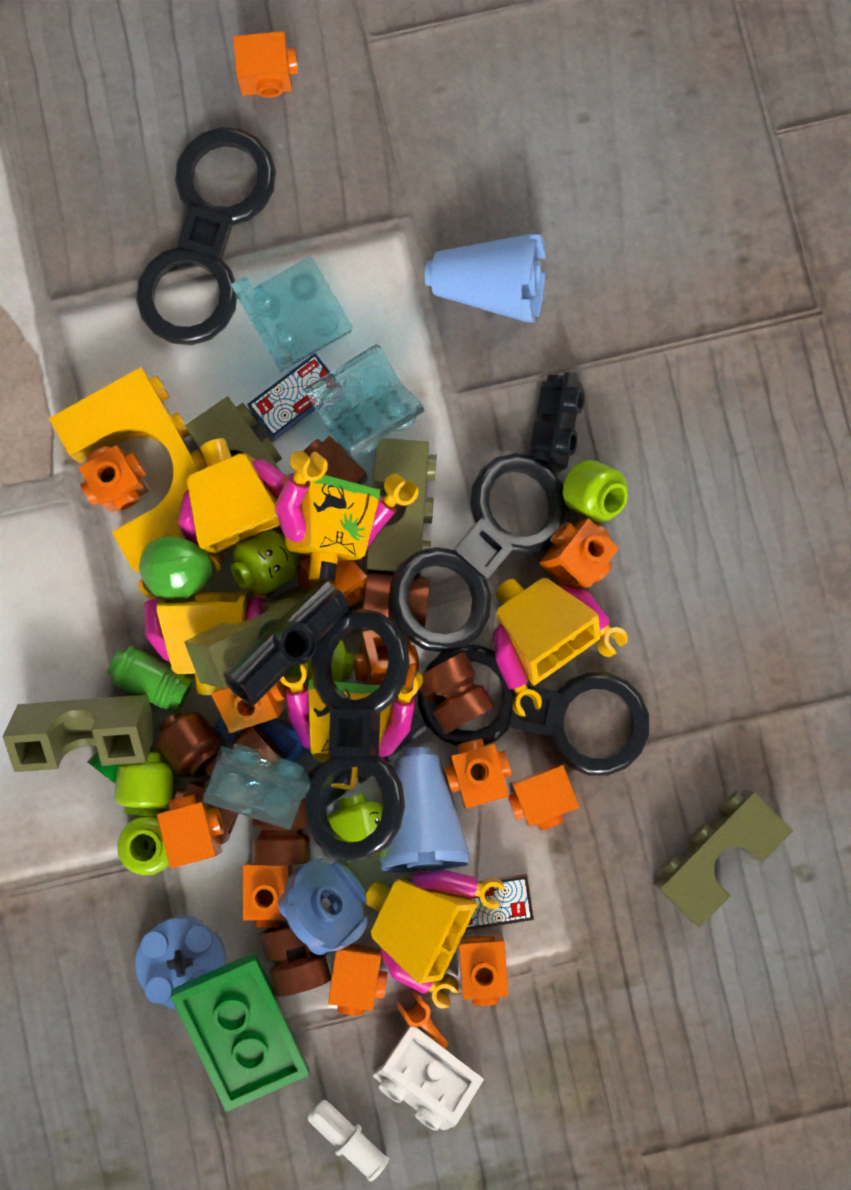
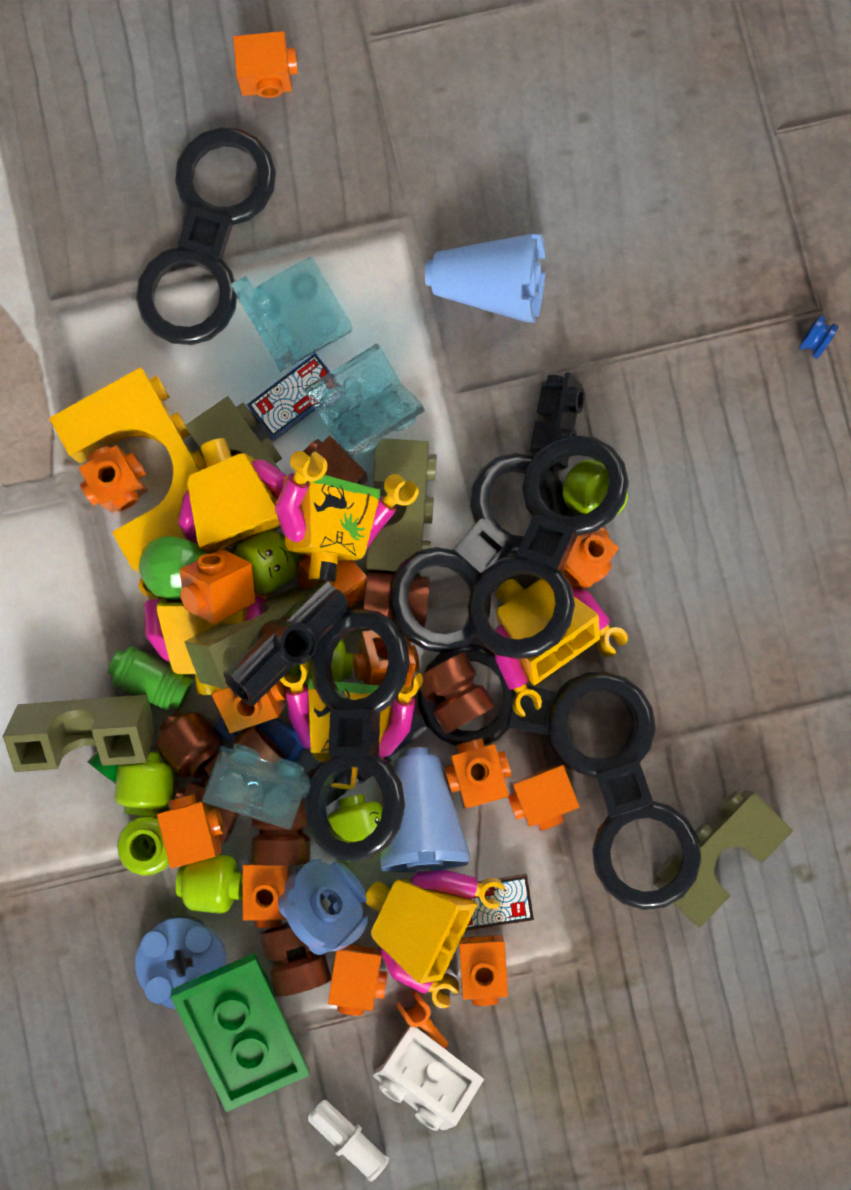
(210, 884): none -> lime head
(217, 585): none -> orange brick
(547, 547): none -> black bar
(625, 791): none -> black bar
(818, 336): none -> blue bush

